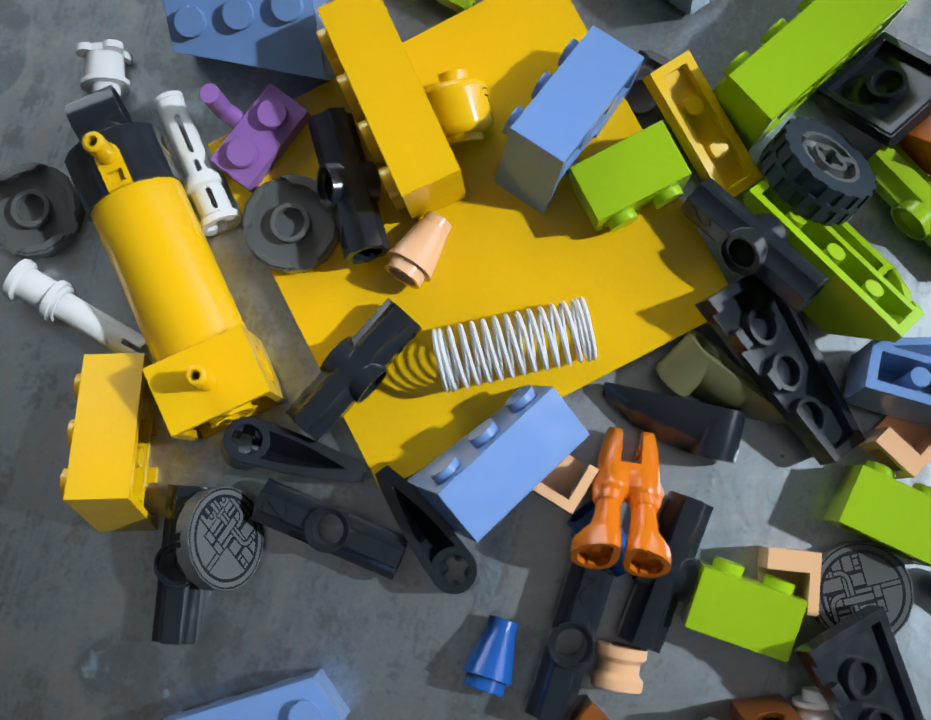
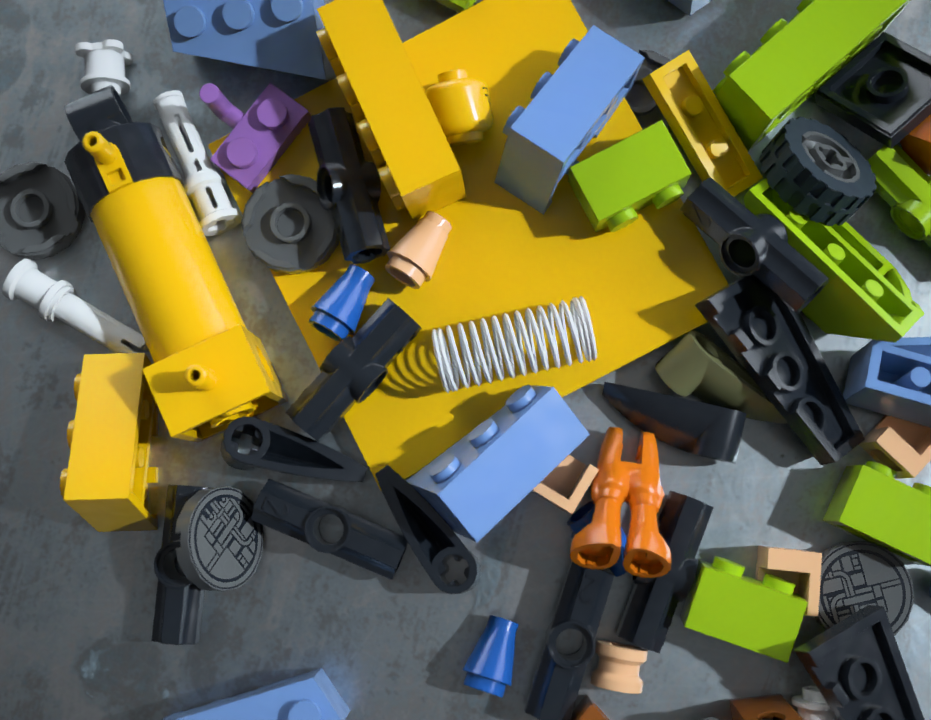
(342, 304): none -> blue cone

